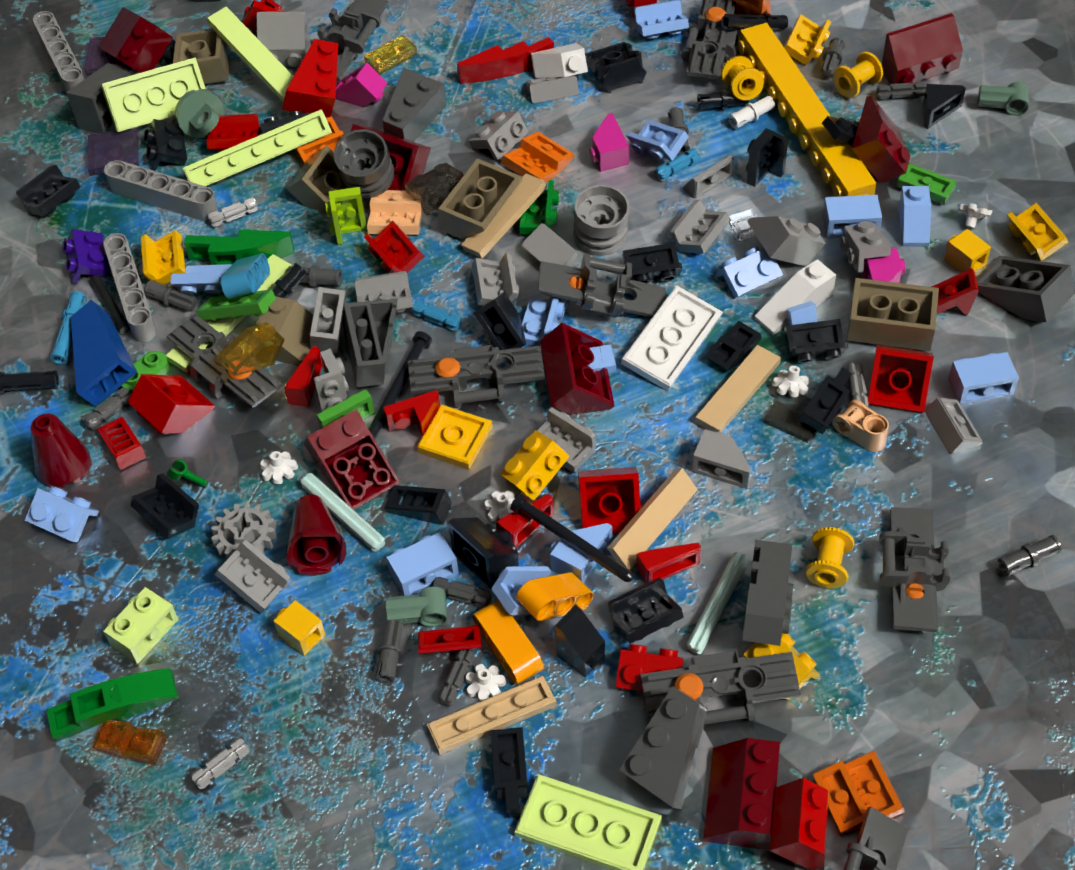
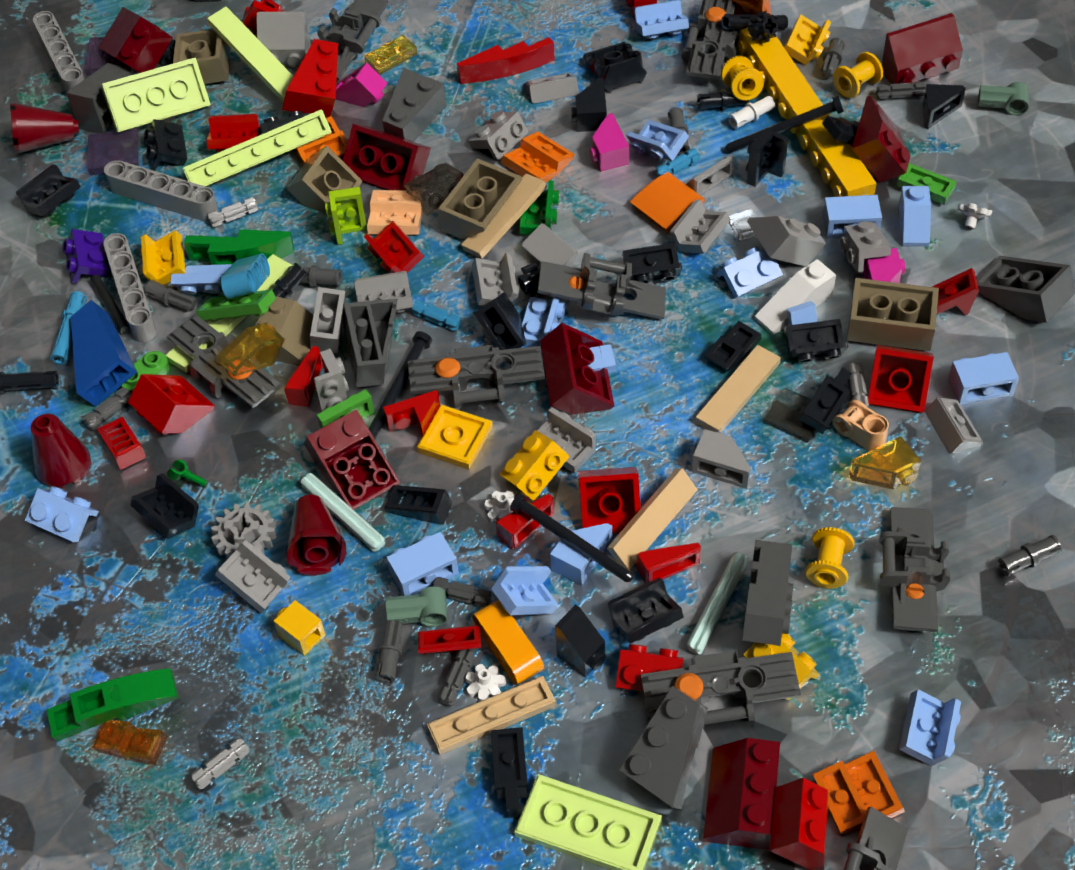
(40, 127): none -> dark red cone
(140, 625): yellowish green brick -> none
(198, 112): sand green tile -> none
(278, 466): white plant -> none
(364, 162): dark grey wheel -> none
(481, 548): black slope -> none
(529, 279): none -> black gear
(554, 595): light orange beam -> none
(559, 61): white slope -> none
(590, 107): none -> black slope
(601, 219): light grey wheel -> none
(665, 201): none -> orange slope
(671, 338): white tile -> none
(762, 27): none -> black gear
(790, 123): none -> black bar
(791, 382): white plant -> none
(887, 465): none -> clear yellow slope
(930, 728): none -> light blue bracket
(967, 251): yellow brick -> none
(1037, 231): yellow bracket -> none

